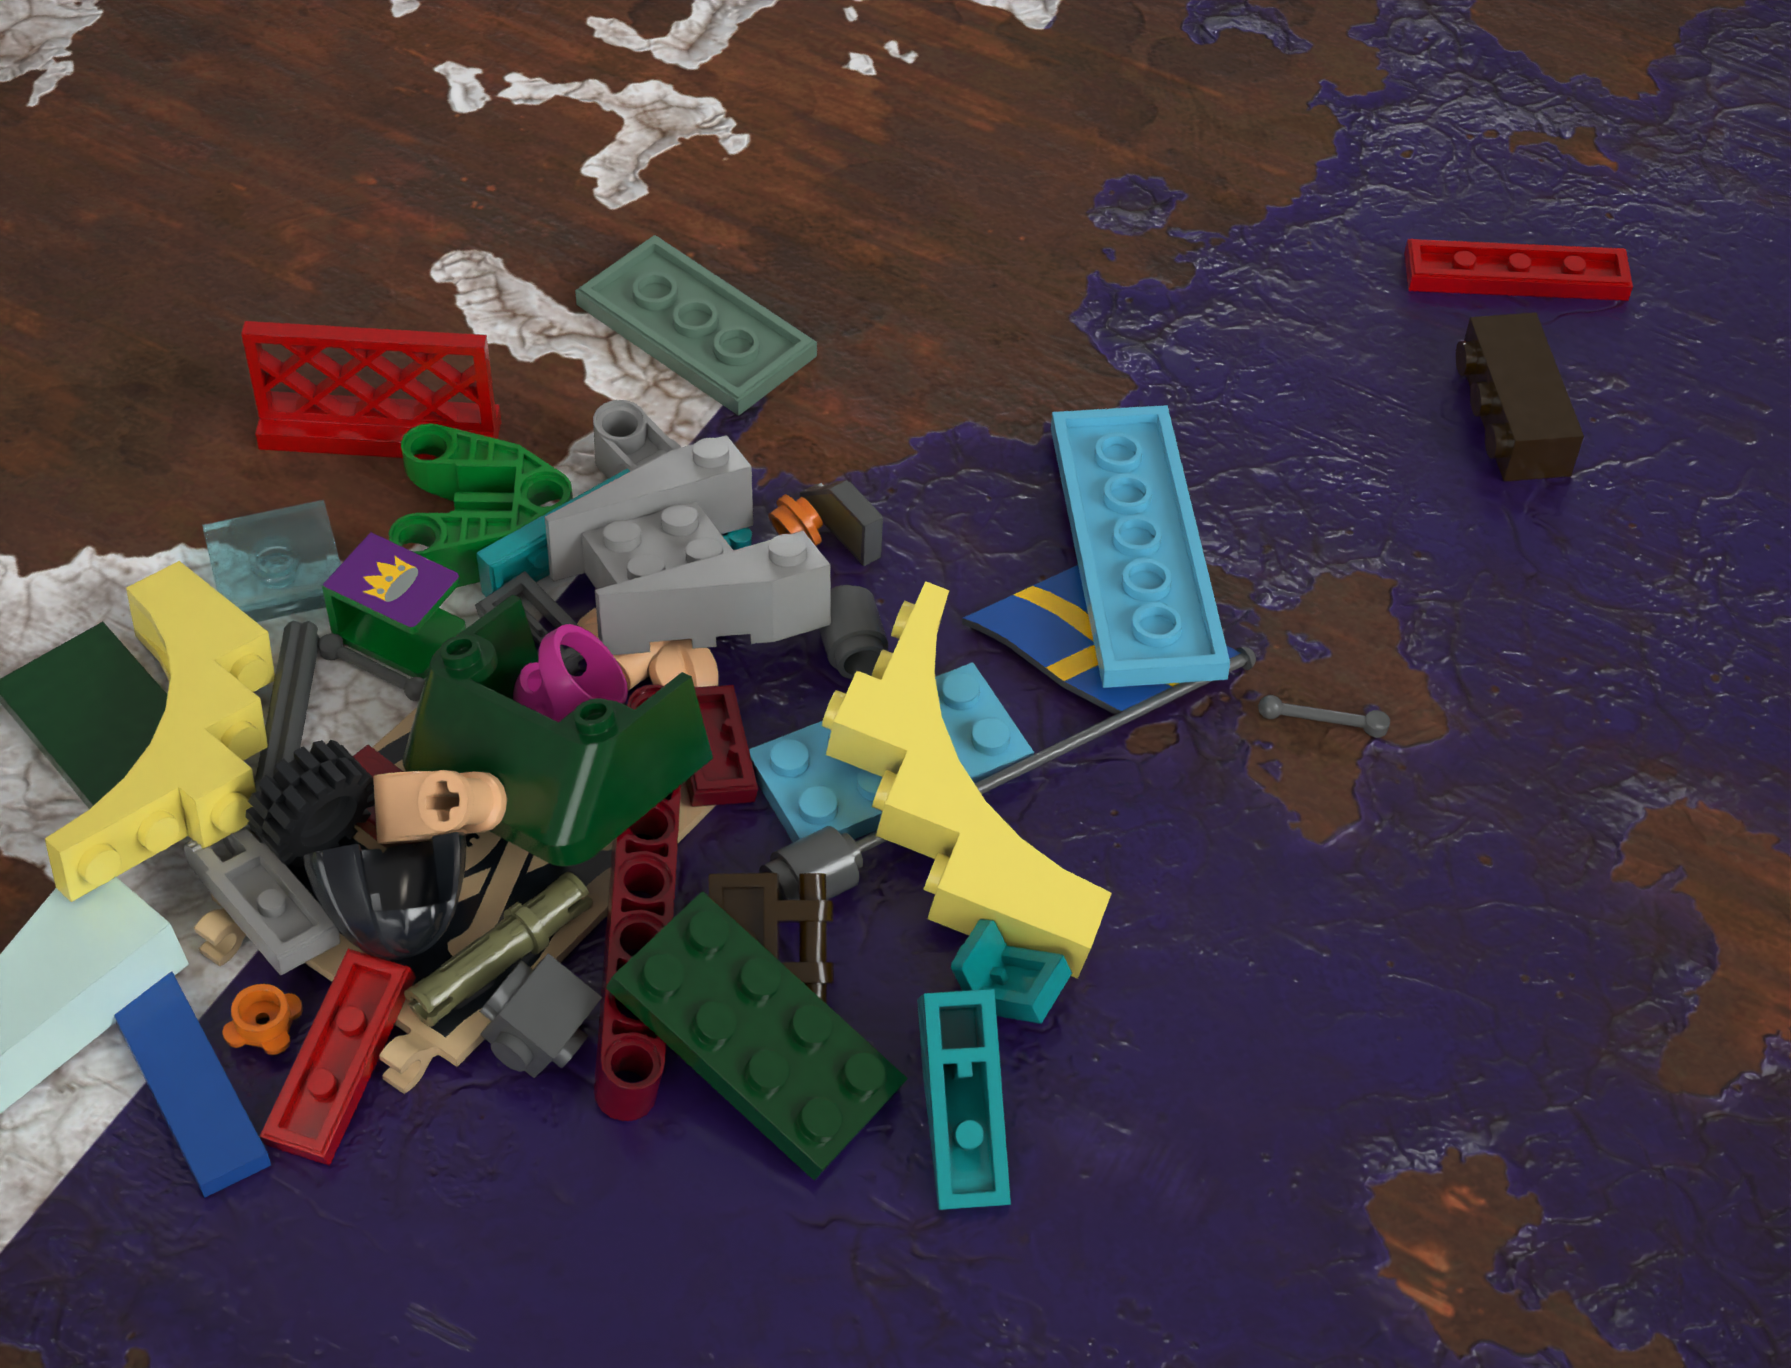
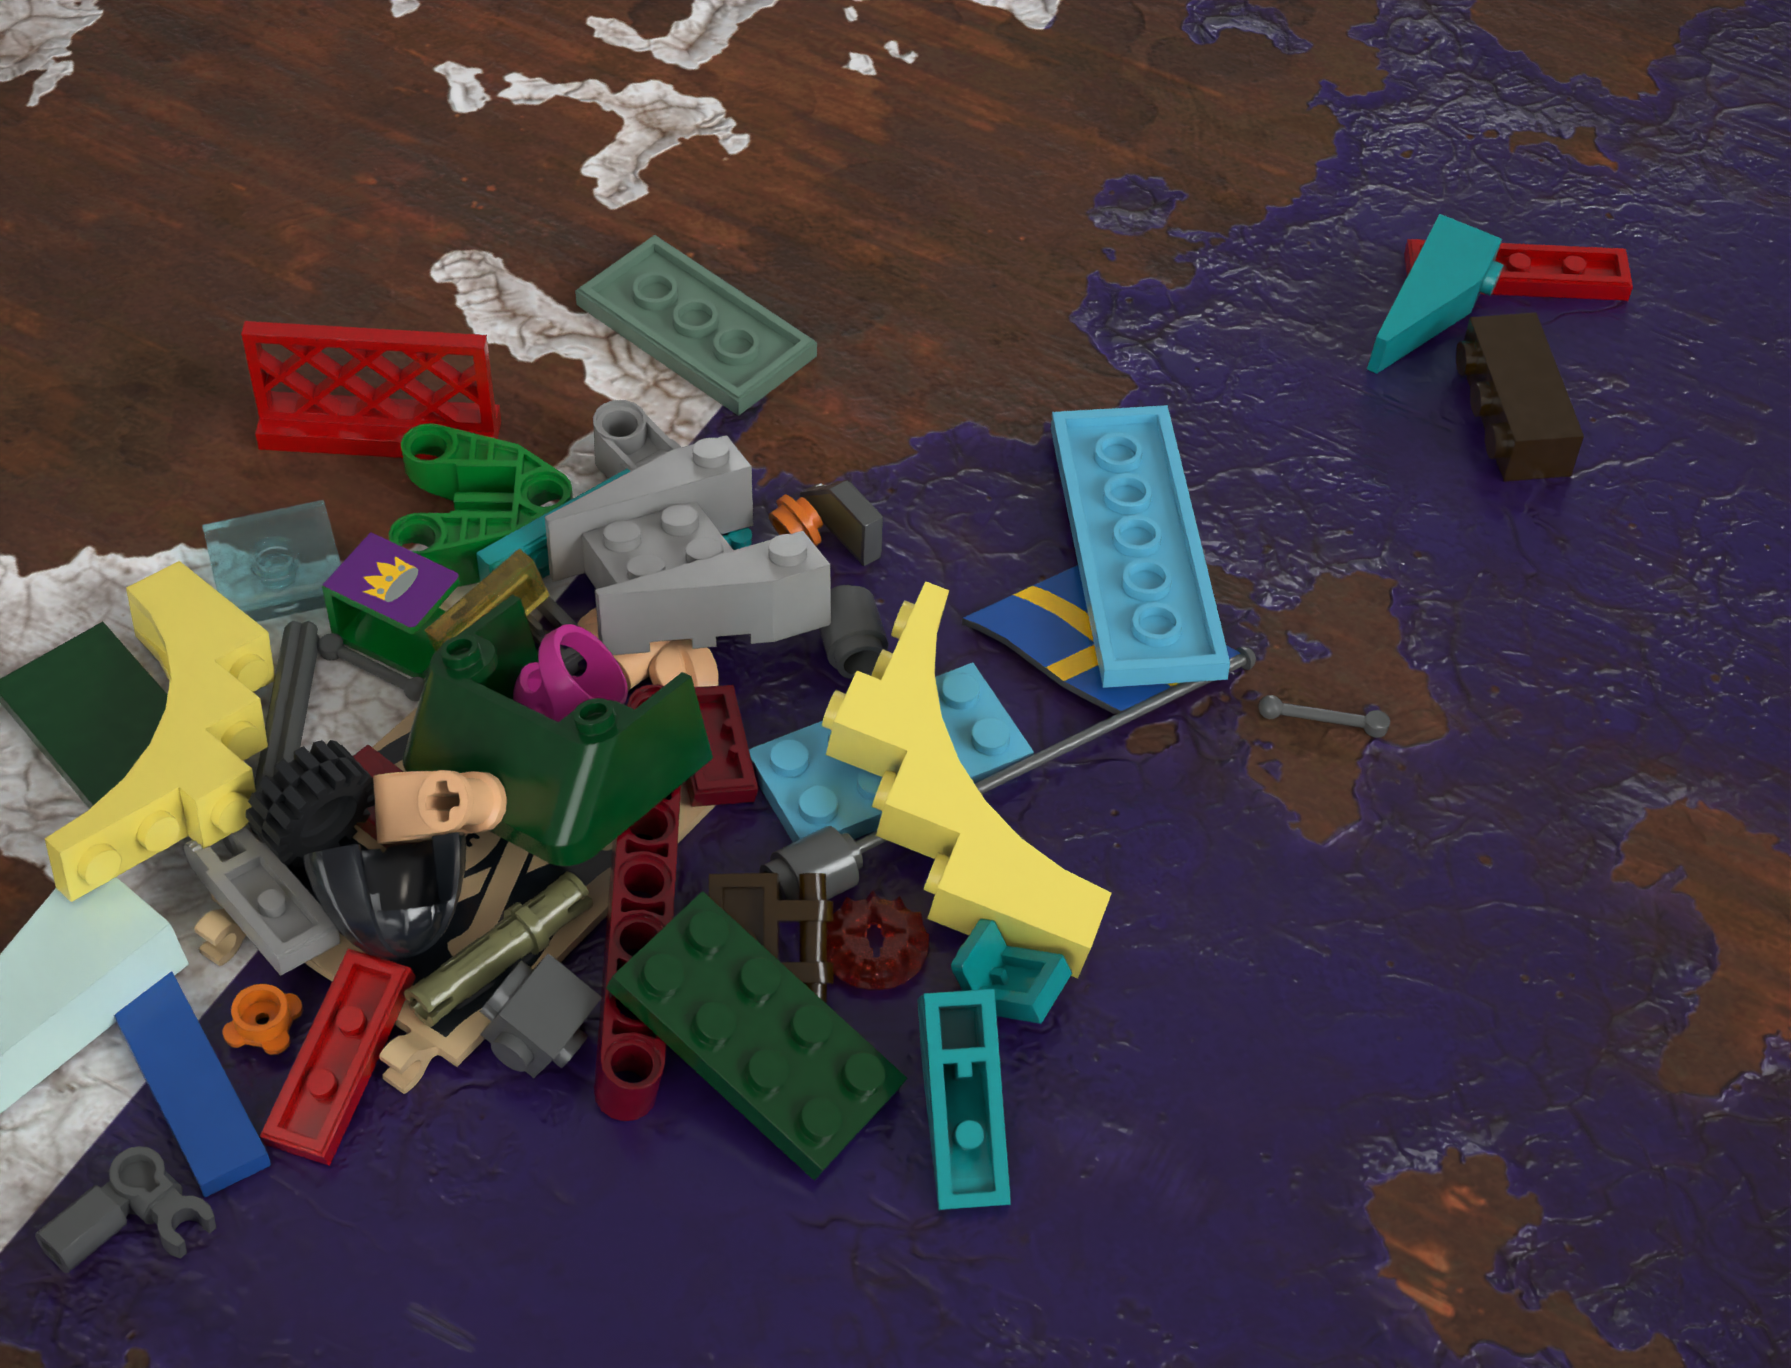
(135, 1187): none -> dark grey bar
(513, 577): none -> clear yellow tile
(902, 950): none -> clear red gear
(1439, 289): none -> teal slope

